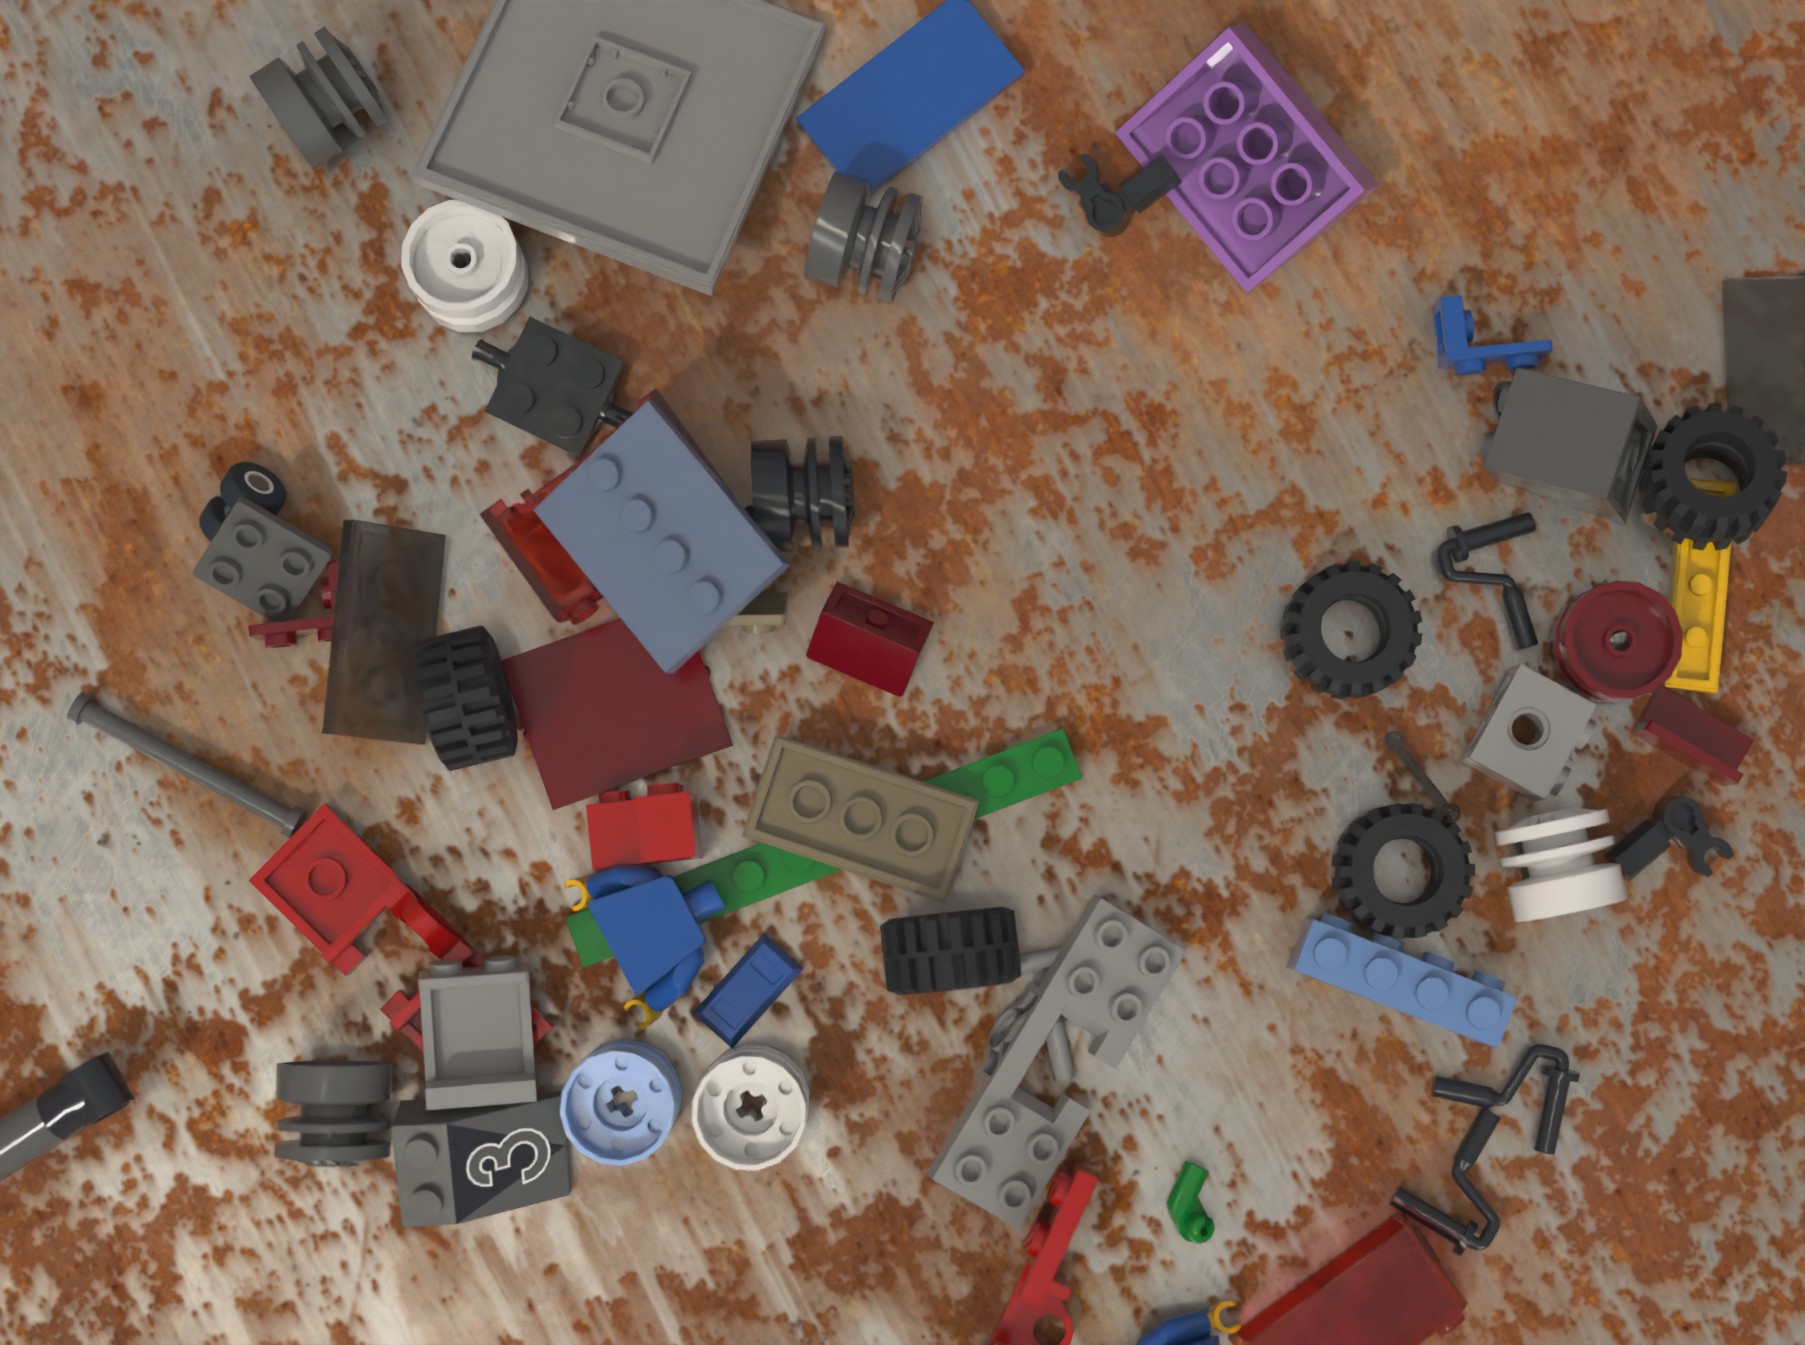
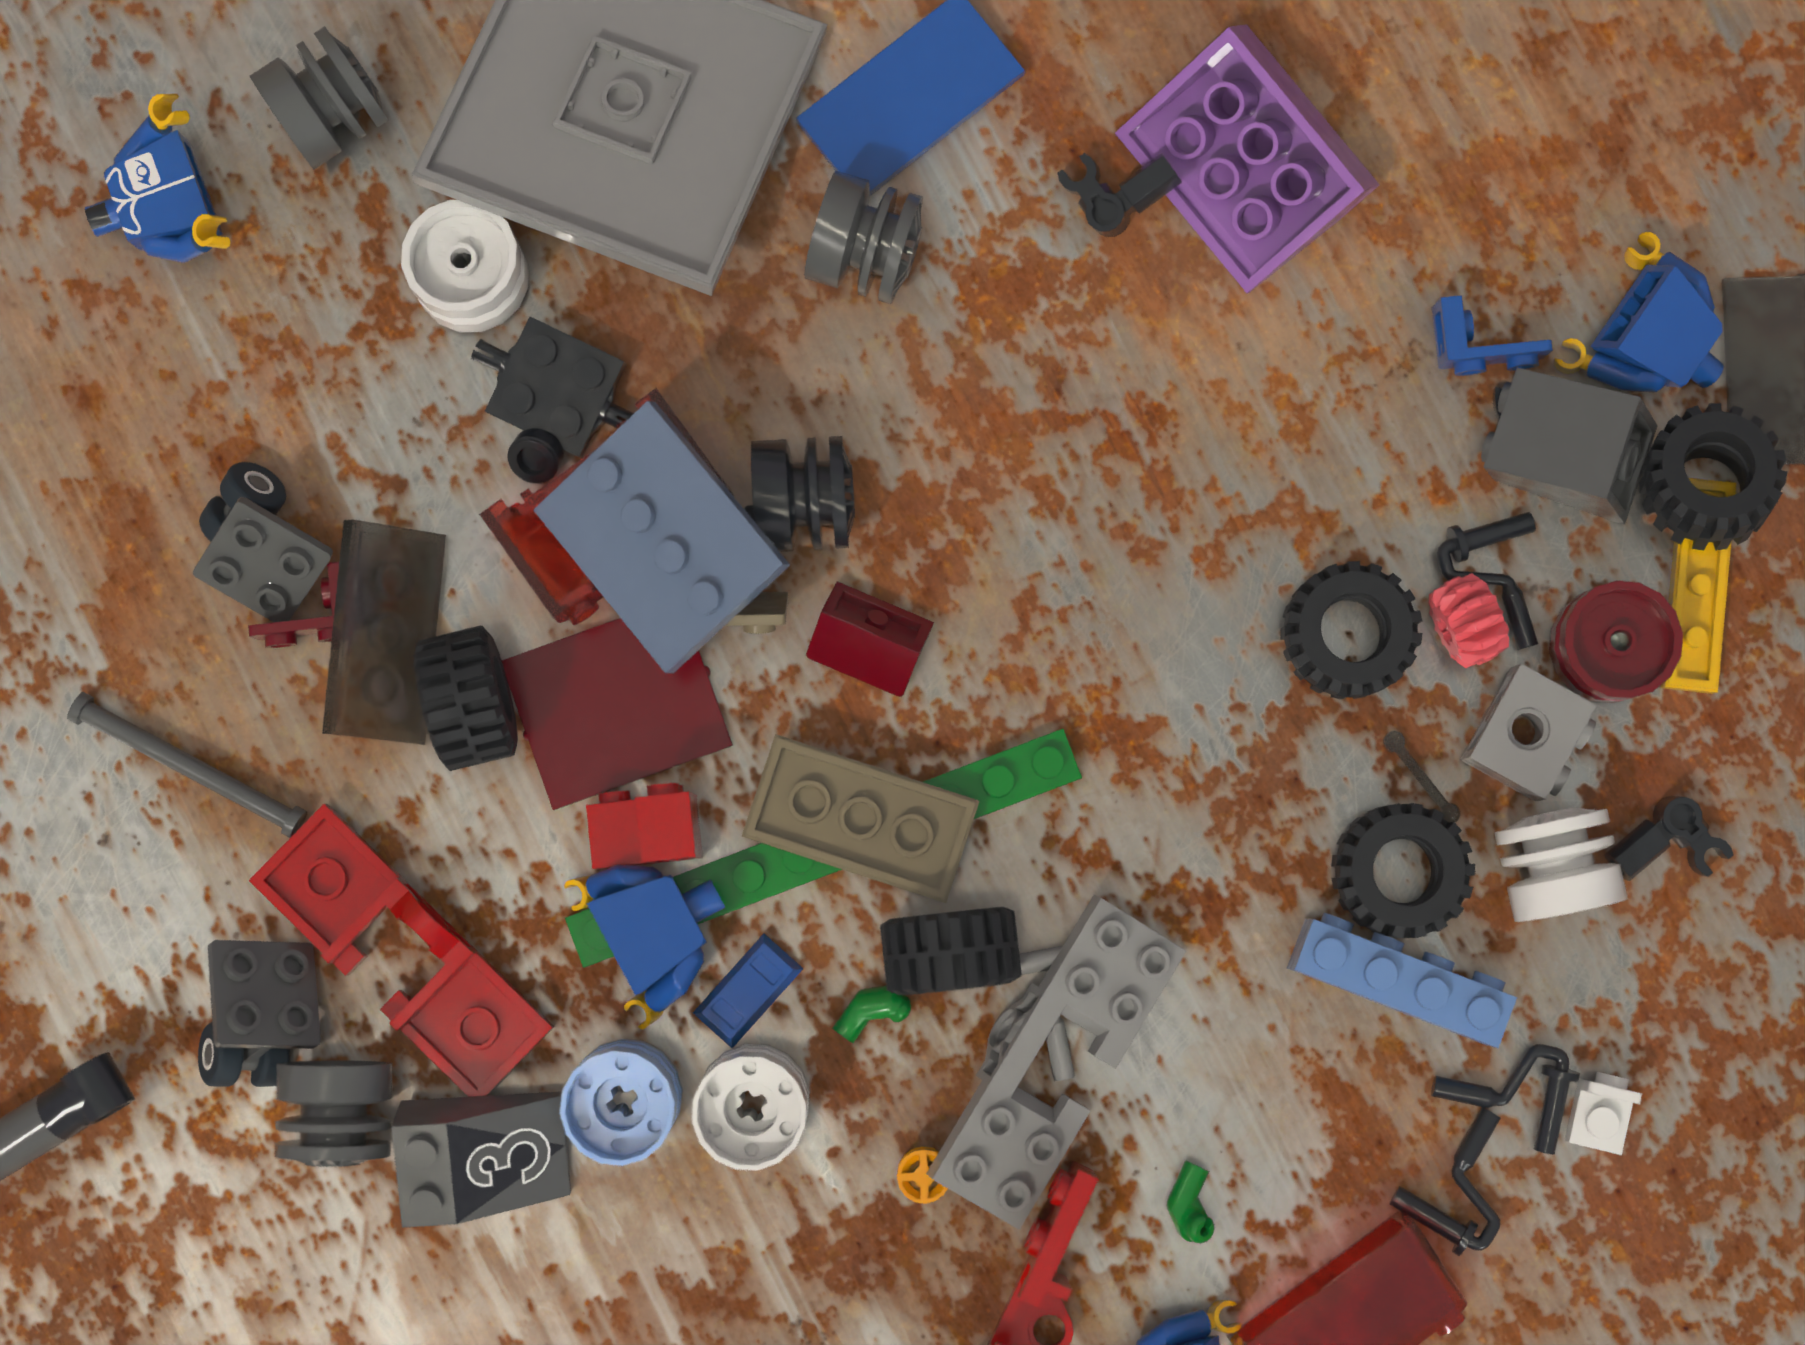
(159, 191): none -> blue torso
(260, 1009): none -> dark grey plate
(477, 1033): light grey panel -> none
(535, 455): none -> black tile
(871, 1005): none -> green arm
(917, 1184): none -> light orange wheel
(1468, 620): none -> coral gear
(1601, 1113): none -> white bracket
(1658, 329): none -> blue torso
(1693, 737): dark red panel -> none

